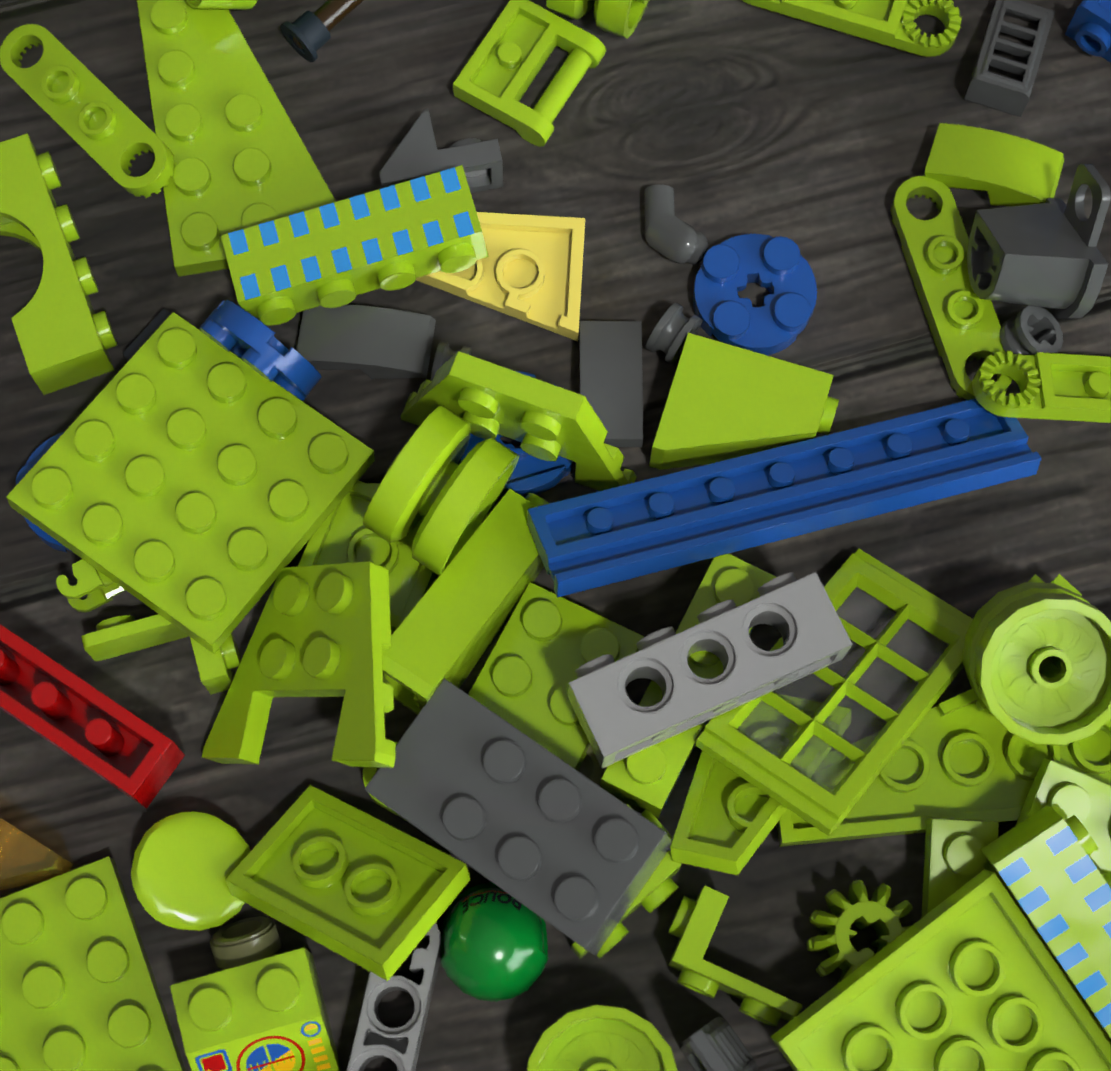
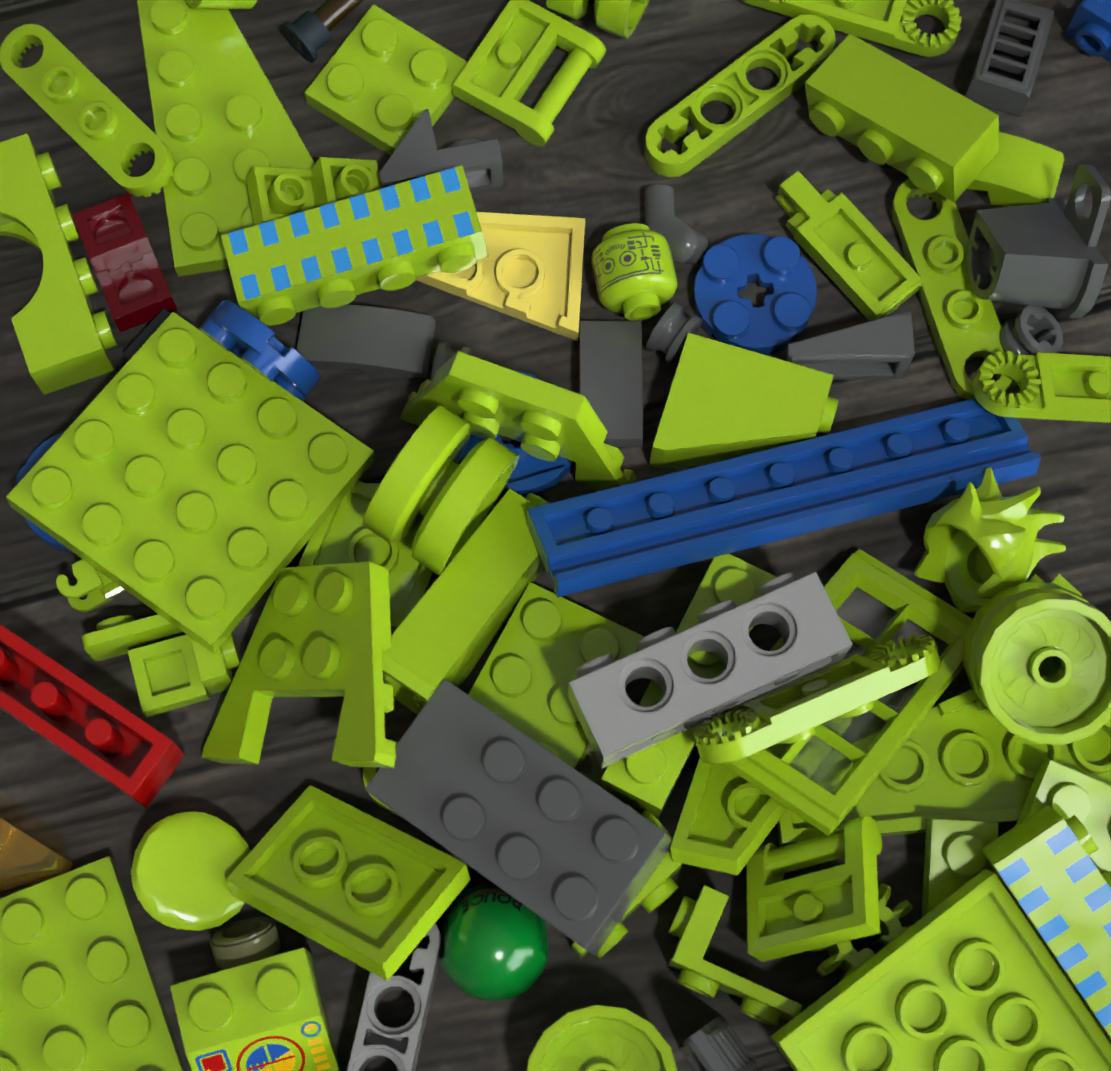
(124, 262): none -> dark red slope
(167, 676): none -> lime plate
(287, 191): none -> lime slope
(385, 80): none -> lime plate
(634, 271): none -> lime head
(734, 89): none -> lime beam
(817, 906): none -> lime plate
(832, 692): none -> lime plate
(847, 248): none -> lime hinge
(860, 352): none -> dark grey slope
(902, 118): none -> lime brick
(985, 543): none -> lime hair

